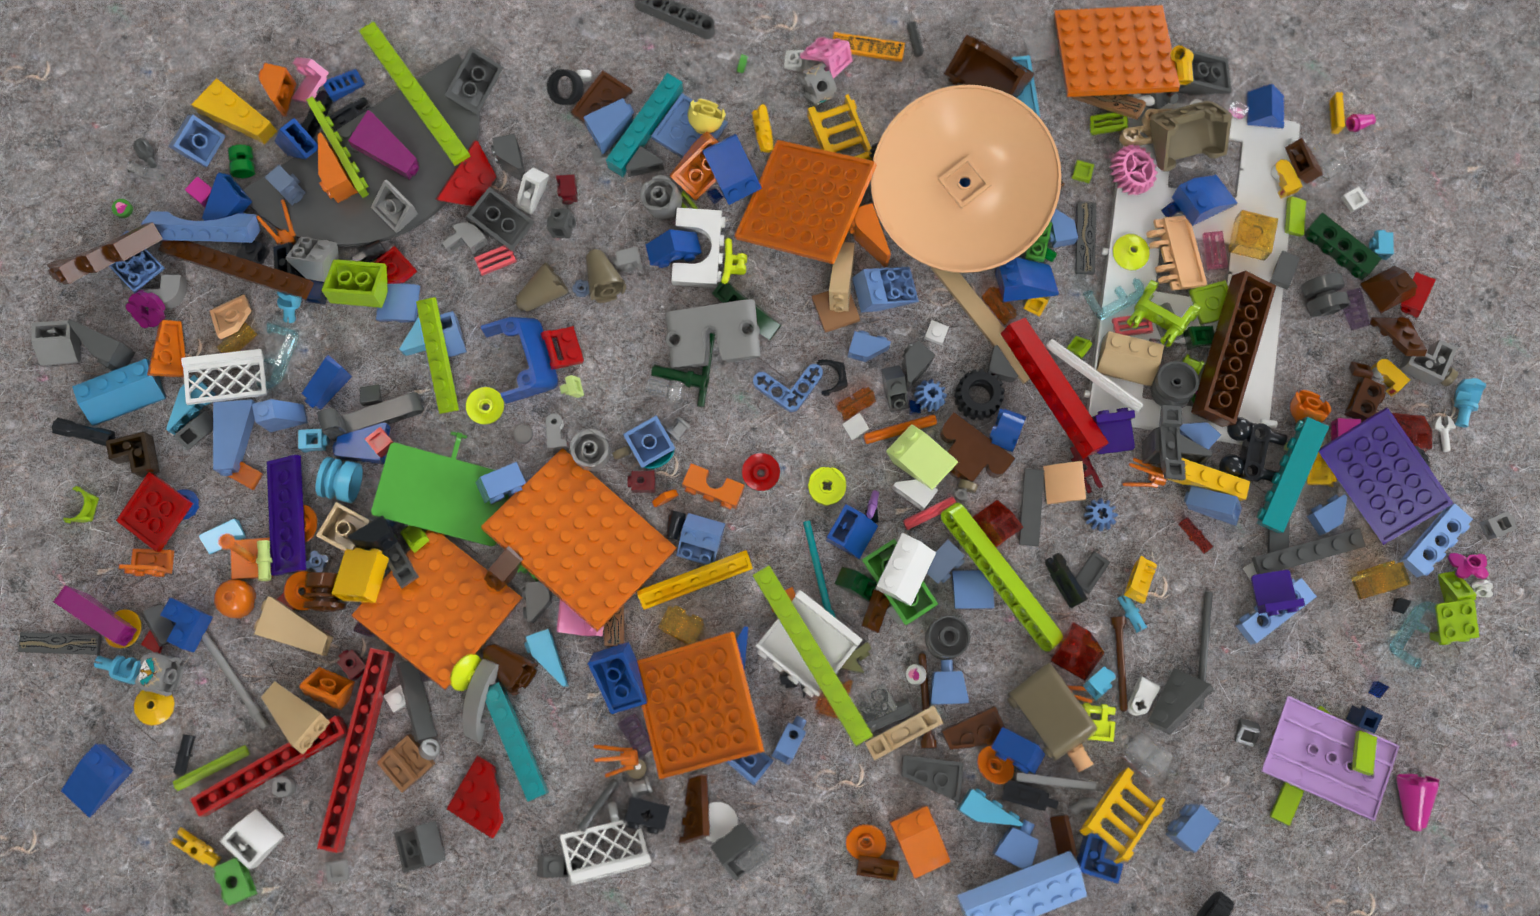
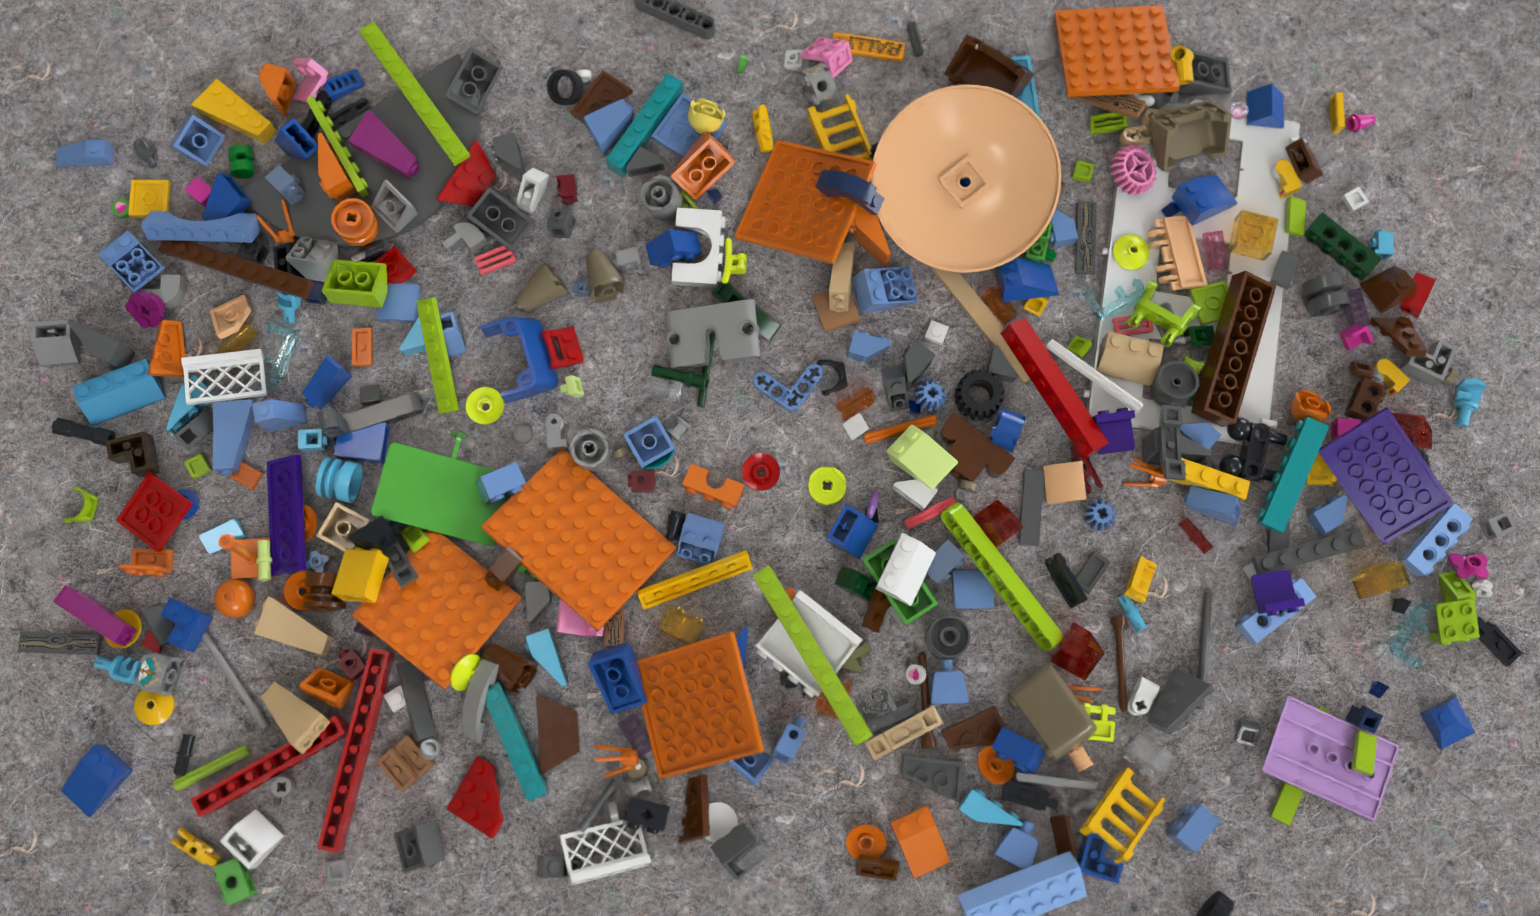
(86, 154): none -> medium blue slope
(102, 256): arch -> none
(148, 197): none -> yellow plate
(197, 466): none -> lime tile
(355, 222): none -> orange wheel
(362, 347): none -> orange plate
(379, 442): panel -> none
(556, 733): none -> reddish brown wing
(664, 498): orange tile -> none
(732, 169): blue slope -> none
(817, 567): teal bar -> none
(849, 186): none -> dark blue arch
(1100, 683): medium azure brick -> none
(1355, 336): none -> dark pink panel
(1417, 799): dark pink cone -> none
(1444, 431): white bar -> none
(1447, 723): none -> blue slope
(1497, 642): none -> black hinge

